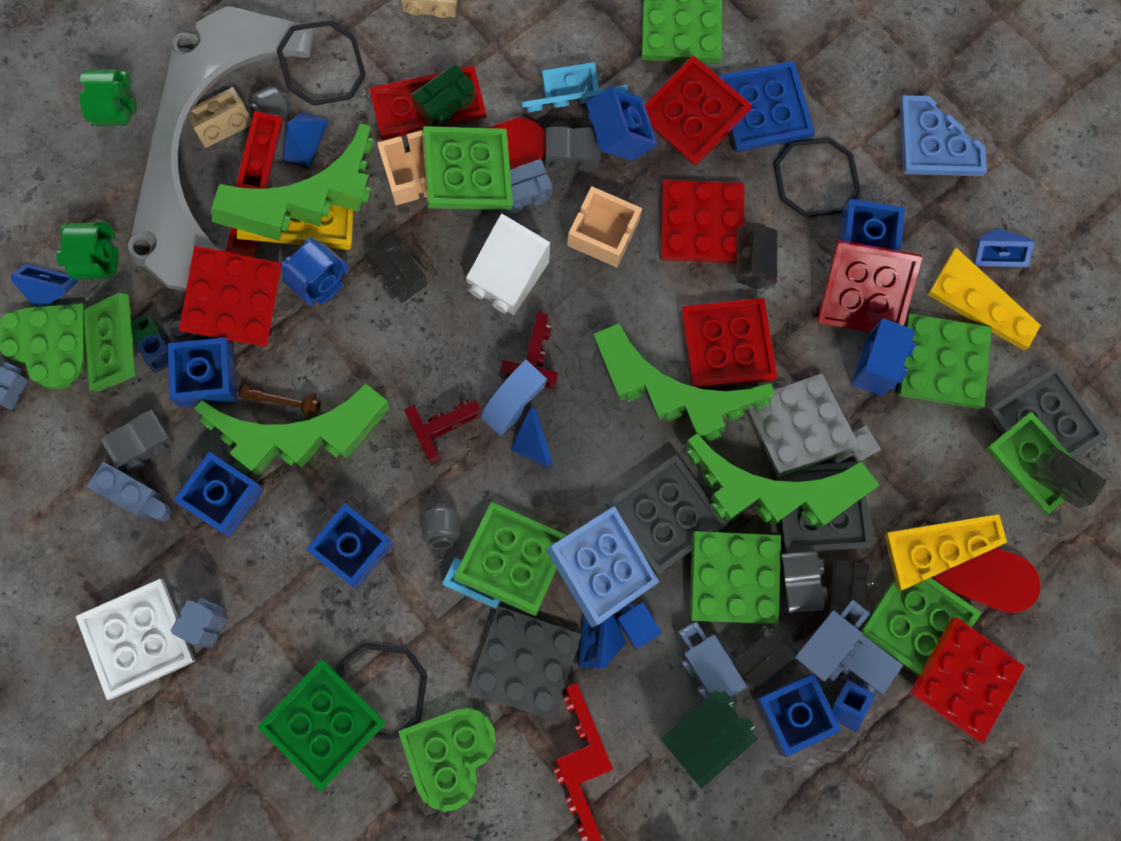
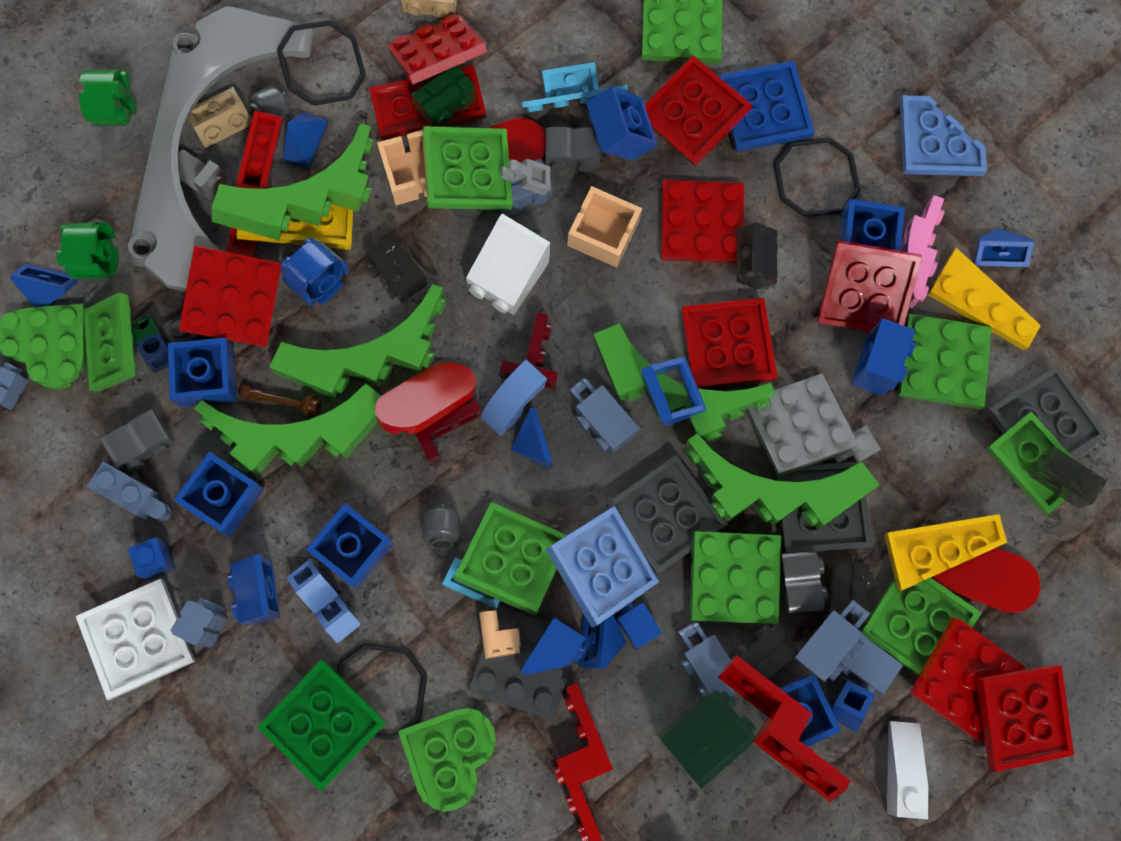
(151, 558): none -> blue brick
(200, 176): none -> light grey bracket
(254, 590): none -> blue slope
(323, 601): none -> medium blue brick
(328, 369): none -> bright green arch
(425, 398): none -> tile
(436, 48): none -> red plate
(497, 642): none -> light nougat piece
(533, 175): none -> light grey plate
(555, 649): none -> blue slope
(602, 417): none -> sand blue brick
(667, 418): none -> blue tile
(783, 728): none -> red bracket
(906, 772): none -> white slope
(919, 239): none -> bright pink slope
(1025, 717): none -> red plate

